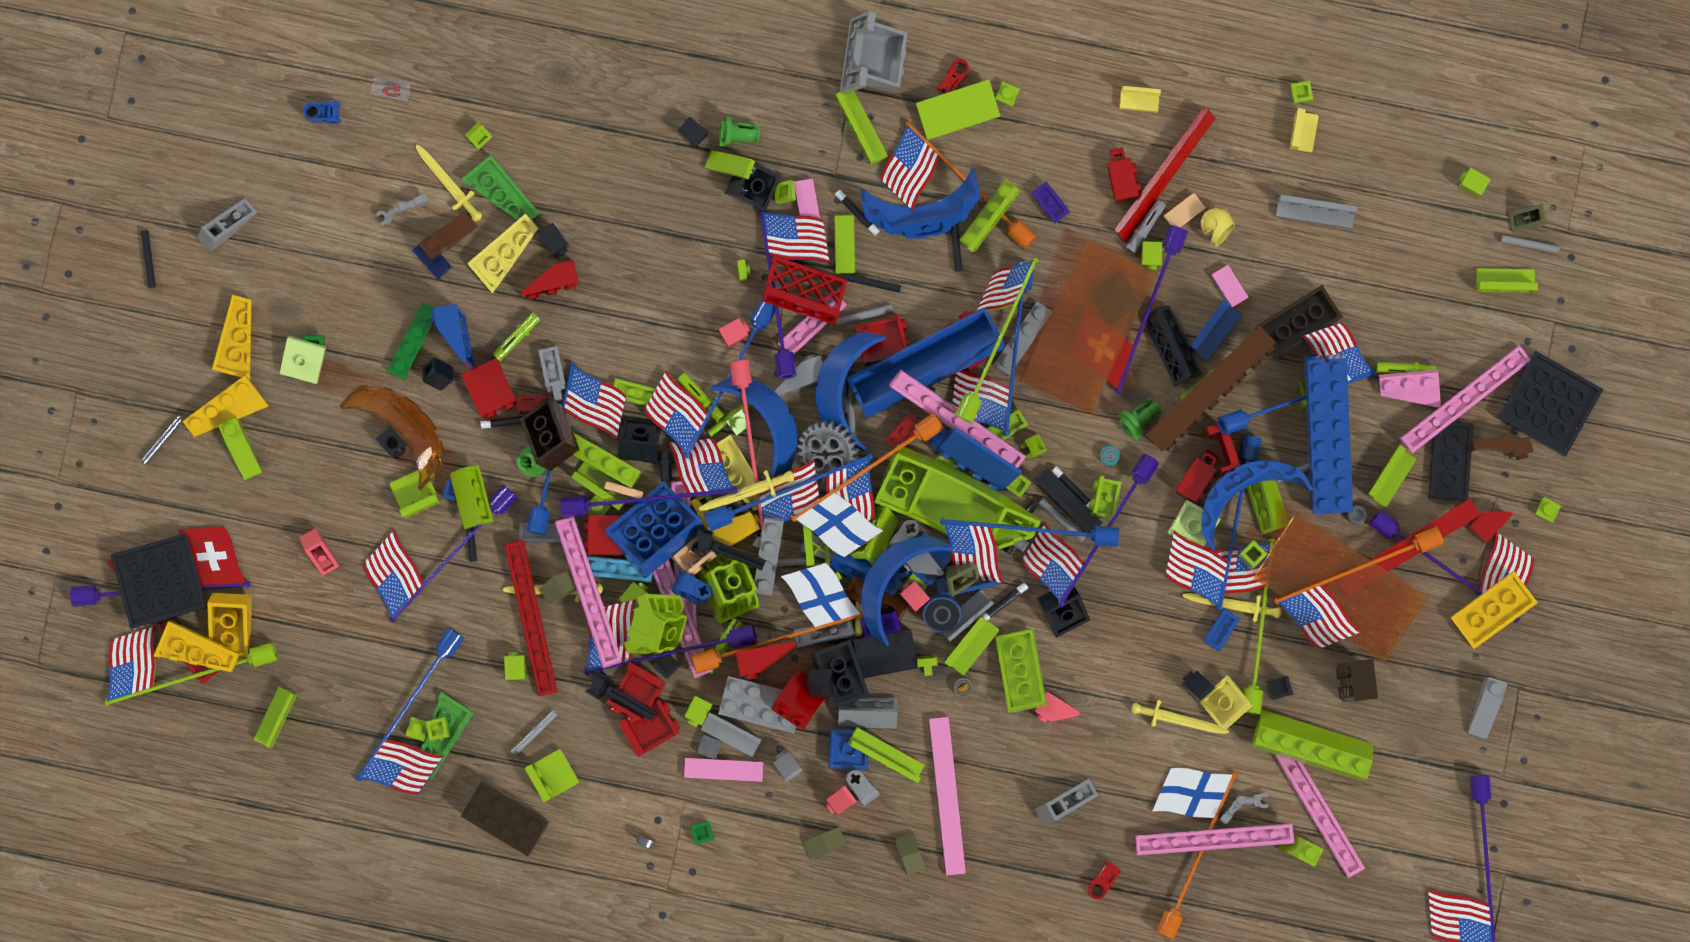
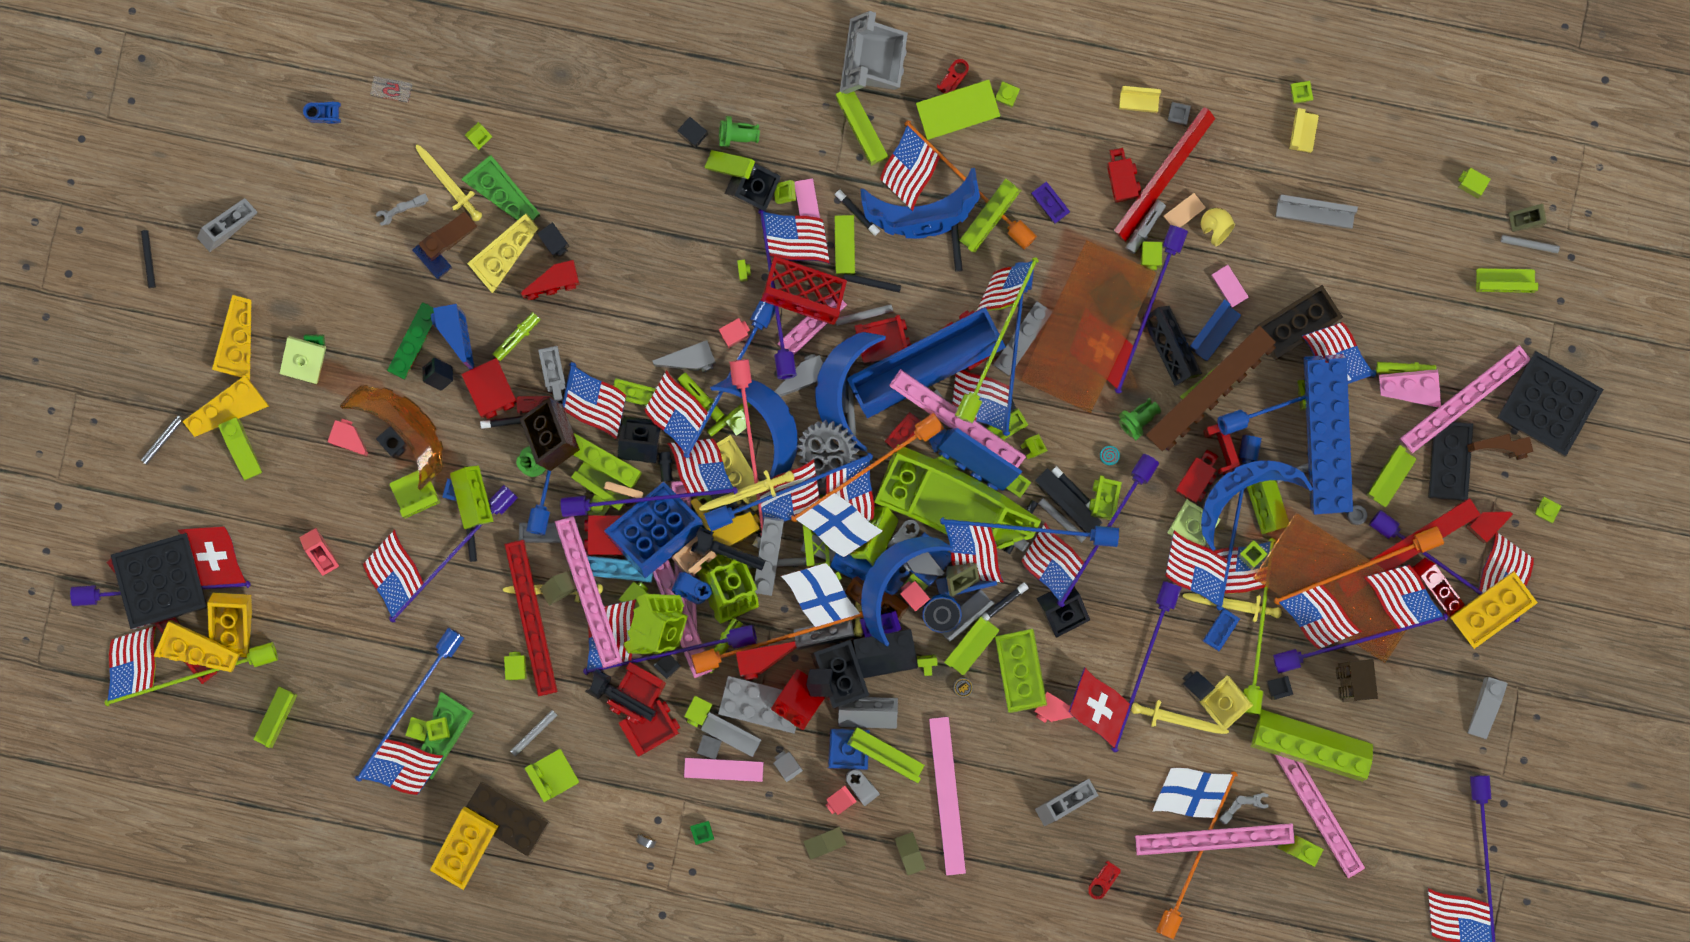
(347, 437): none -> coral slope
(463, 848): none -> yellow plate
(692, 358): none -> light grey slope
(1103, 707): none -> flag
(1179, 113): none -> flat silver tile
(1402, 600): none -> flag
(1438, 587): none -> red slope

